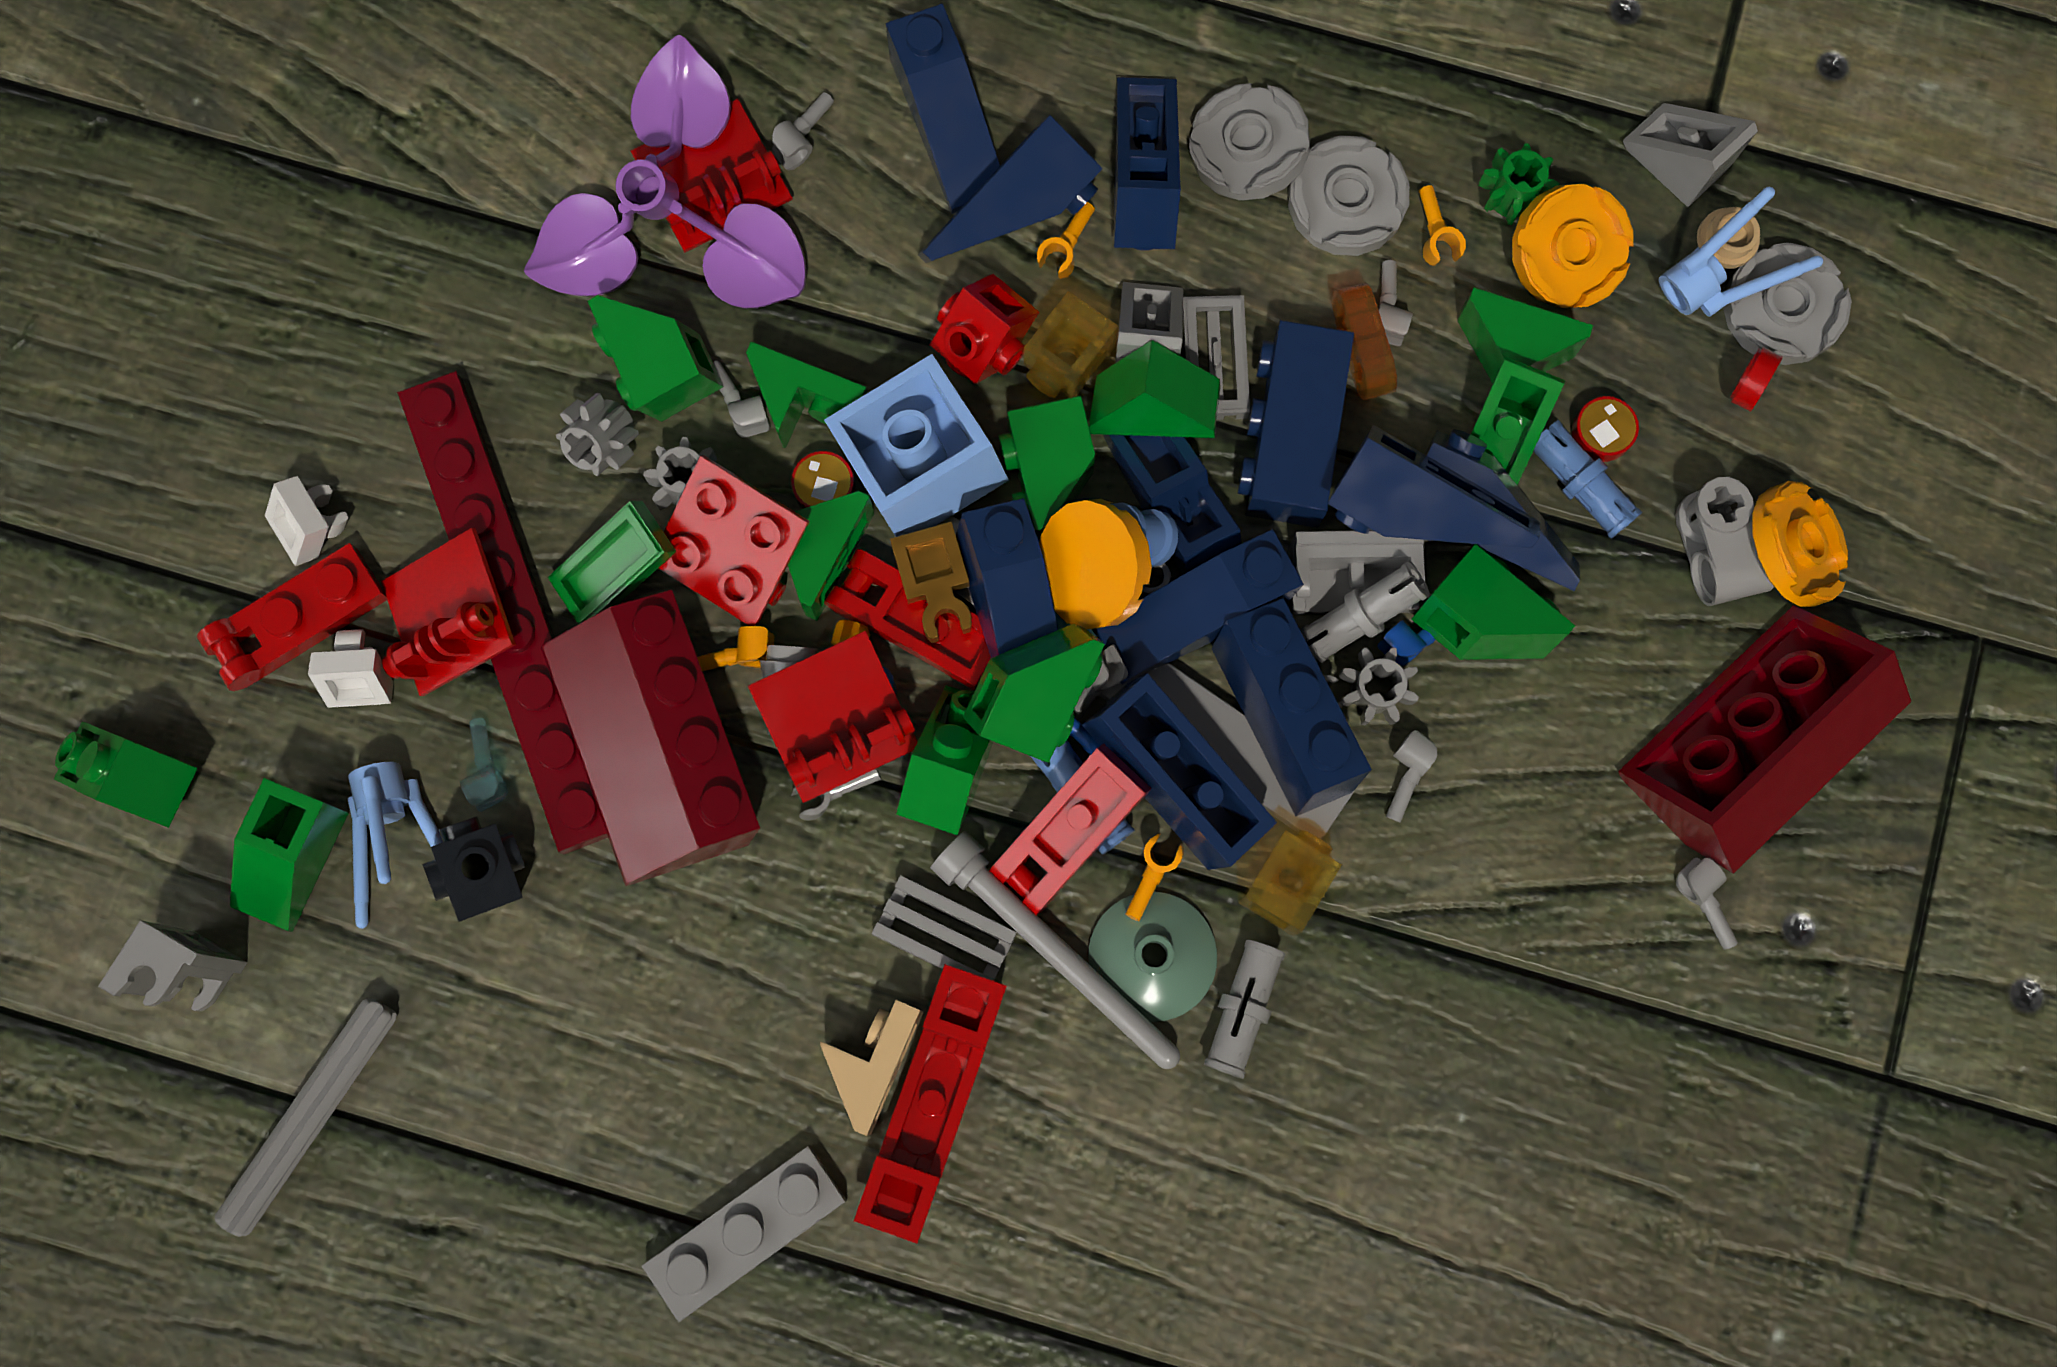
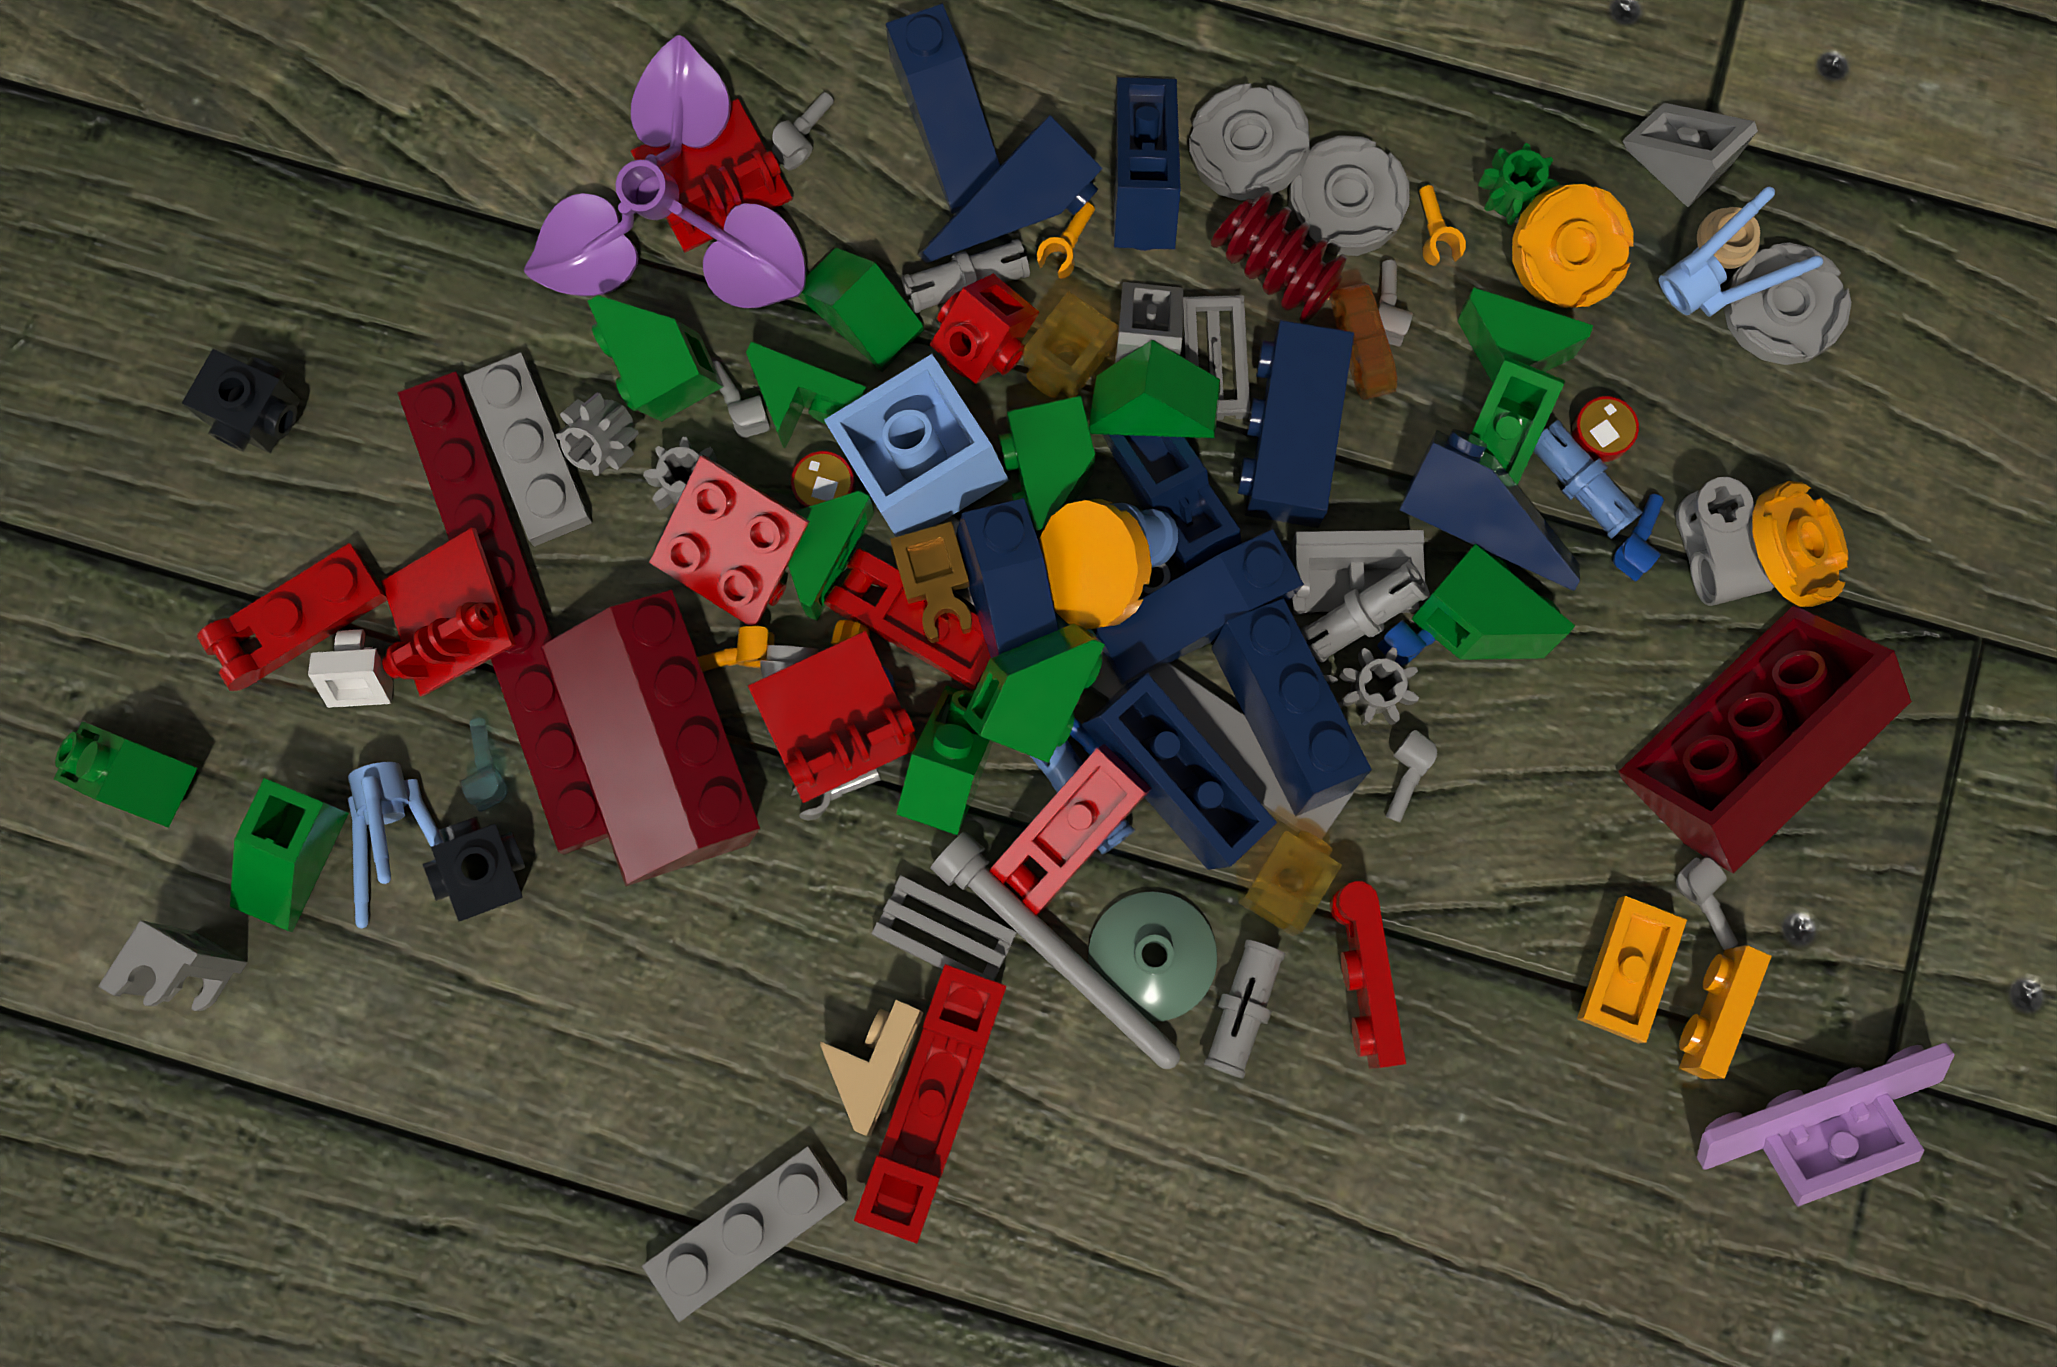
(243, 401): none -> black brick
(297, 520): white tile -> none
(305, 1117): light grey axle -> none
(527, 449): none -> light grey plate
(612, 562): green tile -> none
(861, 306): none -> green slope
(943, 281): none -> light grey pin
(1111, 673): light grey hand -> none
(1151, 878): light orange hand -> none
(1281, 254): none -> dark red piece
(1368, 972): none -> red plate
(1417, 498): dark blue slope -> none
(1632, 969): none -> light orange plate
(1635, 554): none -> blue hand
(1715, 1033): none -> light orange plate
(1755, 378): red tile -> none
(1836, 1132): none -> lavender bracket

